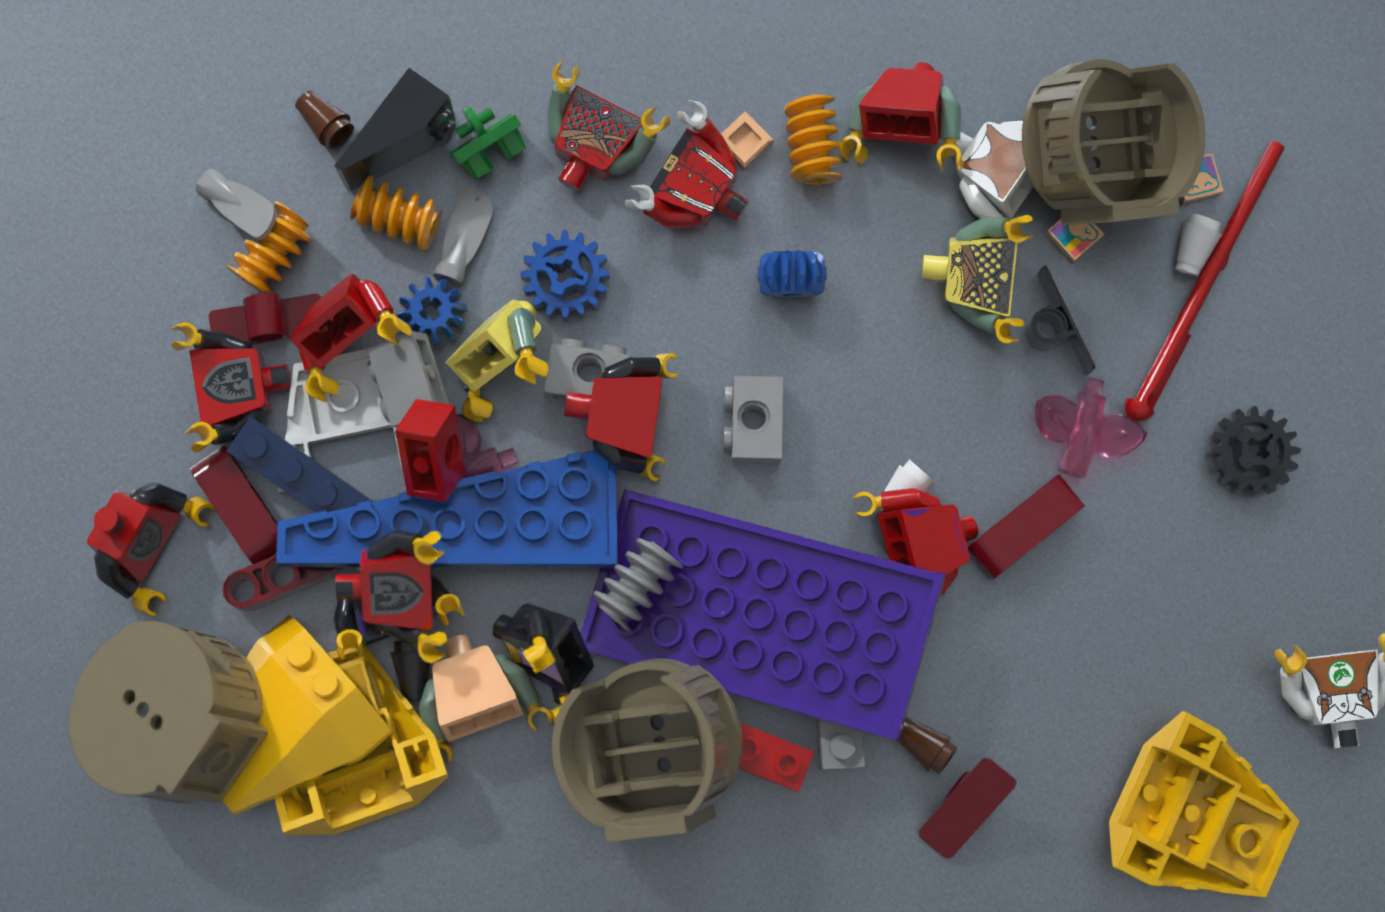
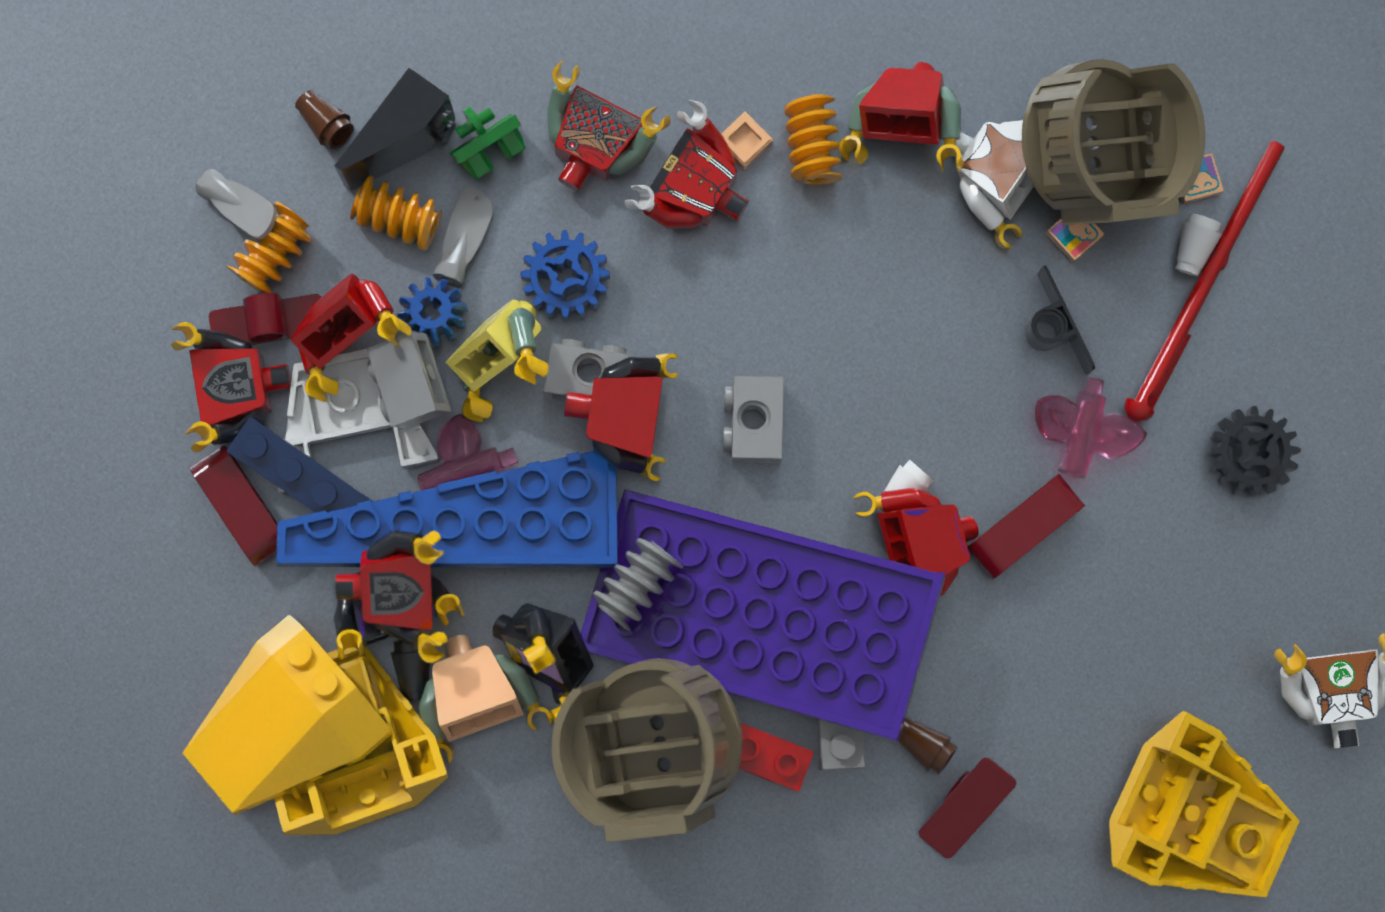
(133, 533): torso -> none
(192, 684): dark tan piece -> none
(266, 589): dark red beam -> none
(430, 450): red brick -> none
(792, 274): blue gear -> none
(981, 273): torso -> none

